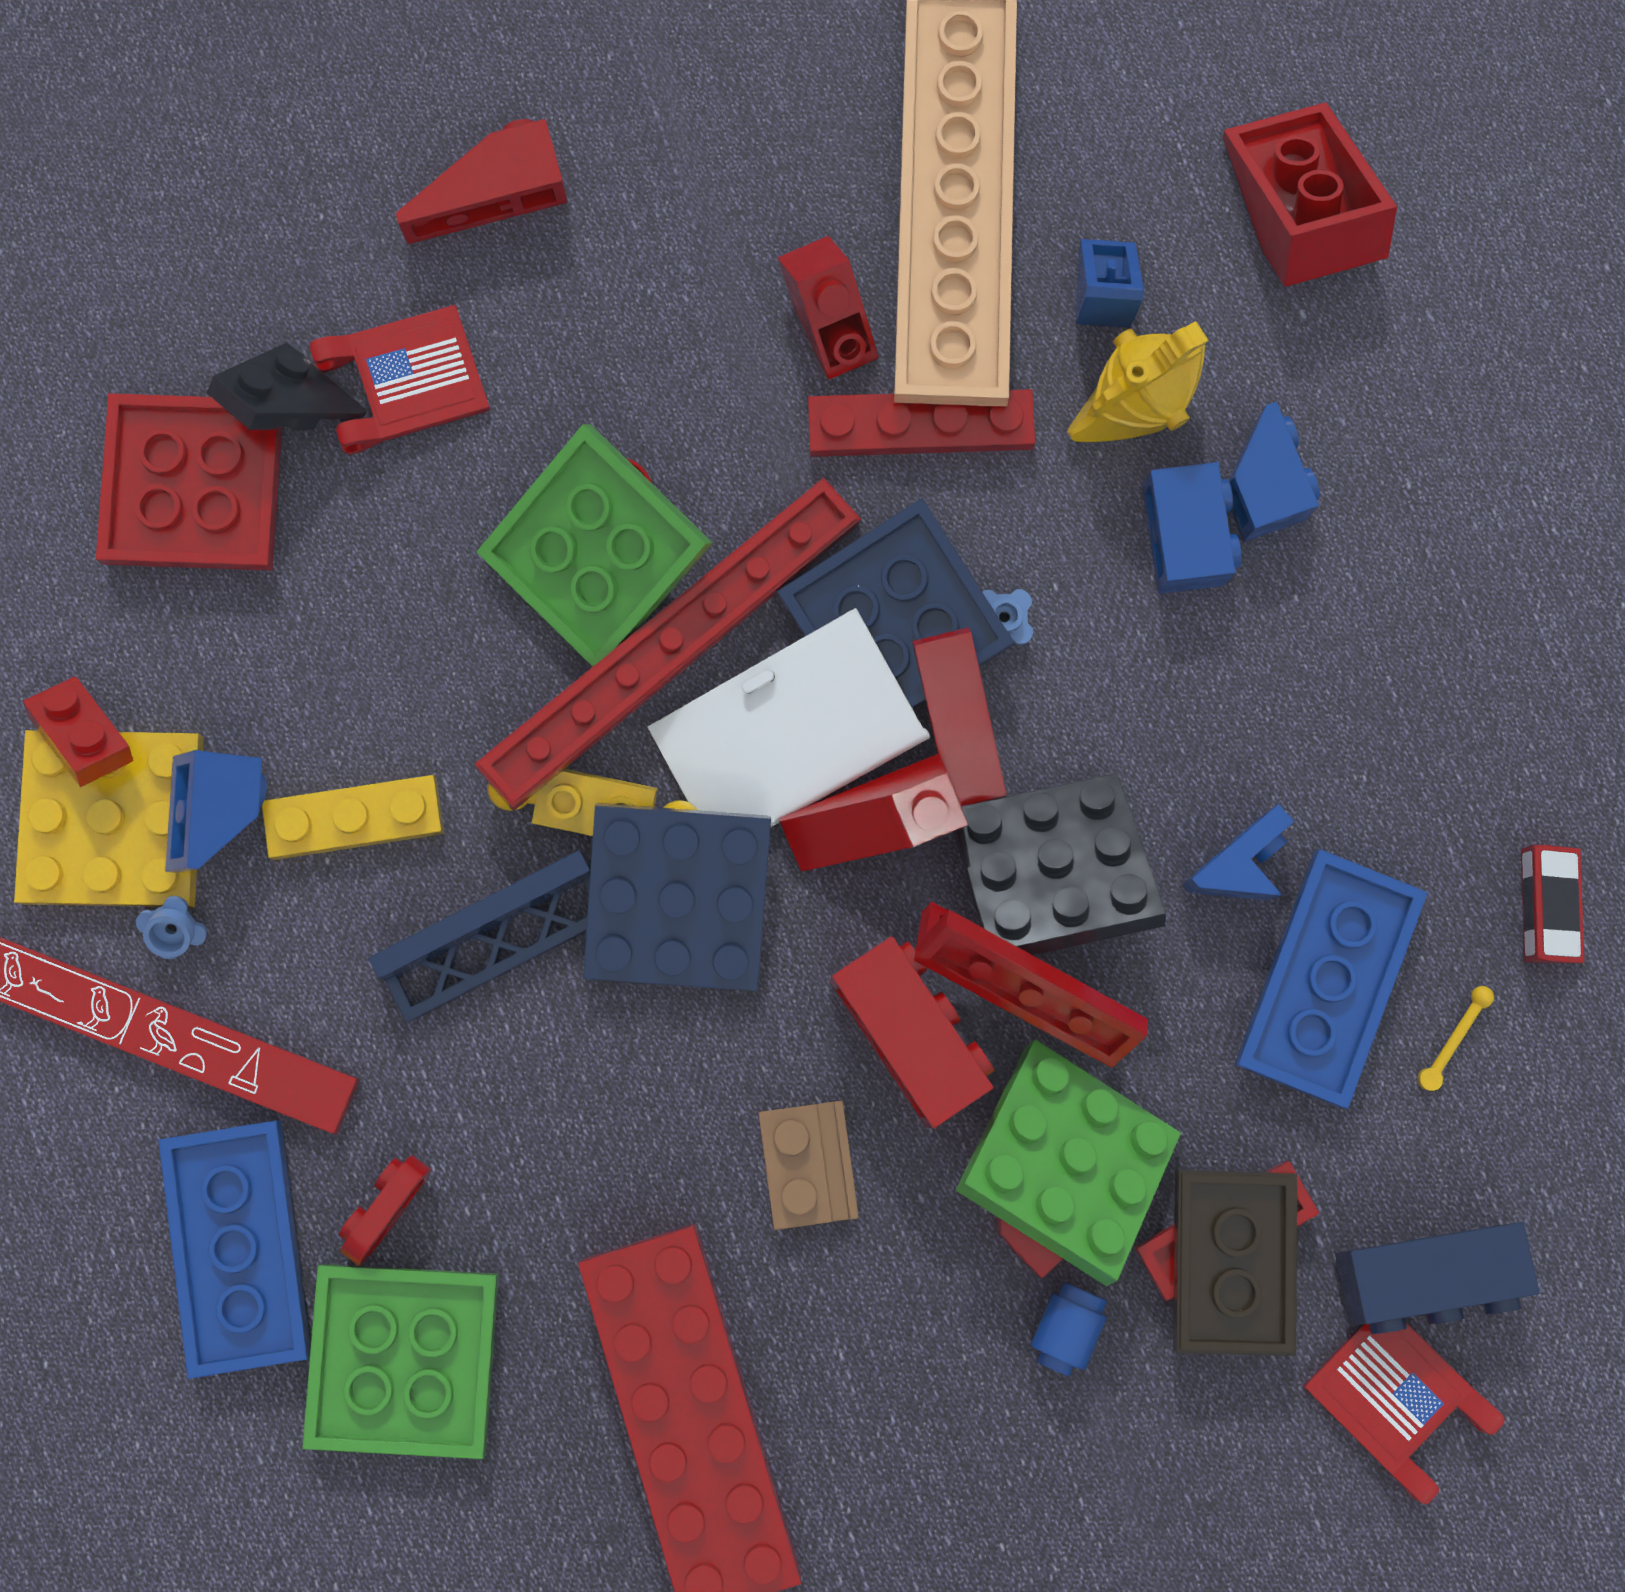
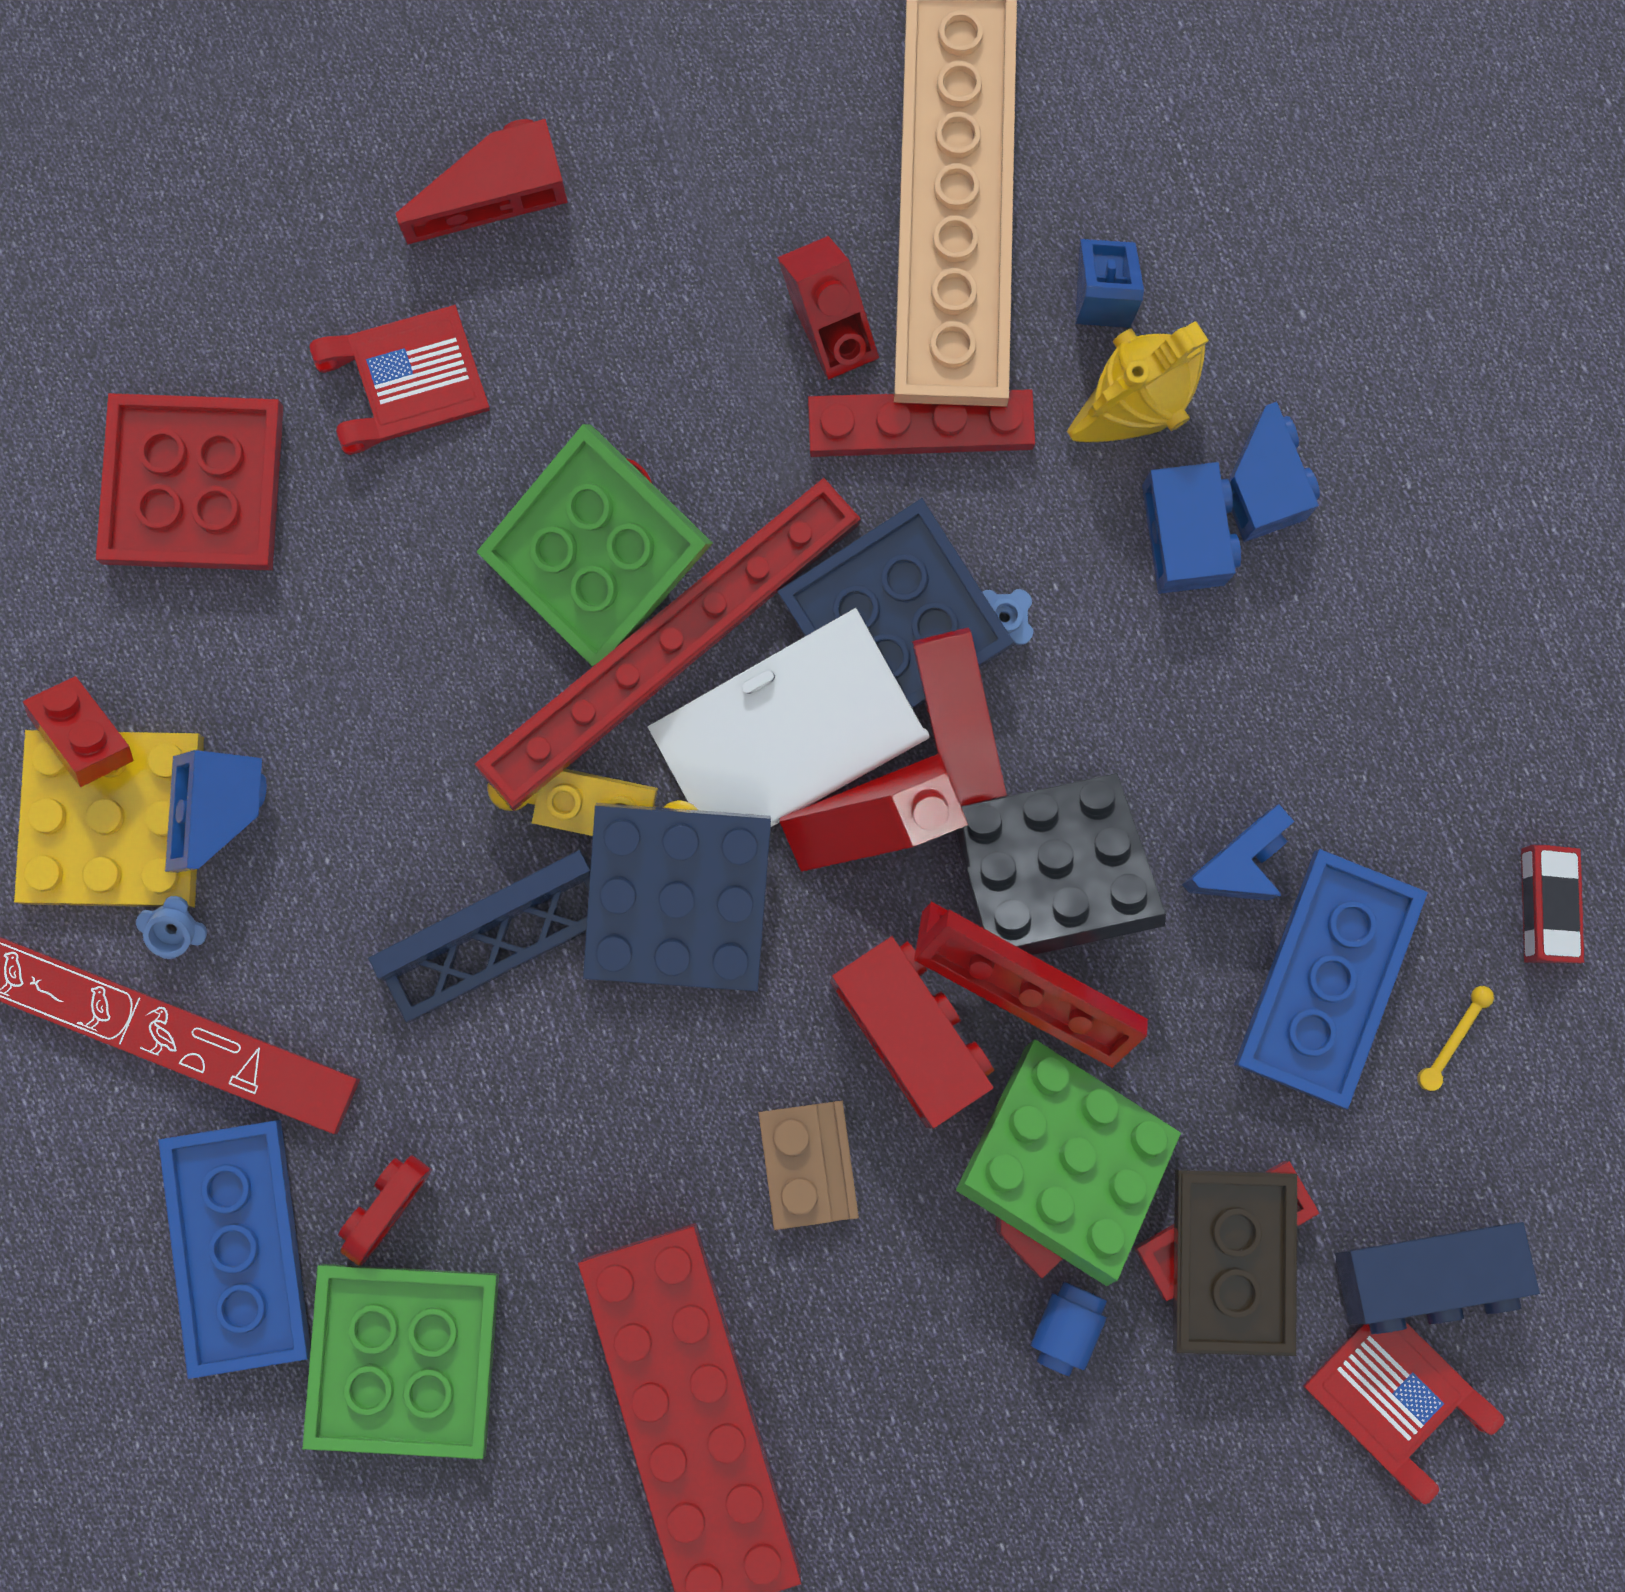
(282, 391): black wing -> none
(352, 817): yellow plate -> none
(1310, 194): red slope -> none

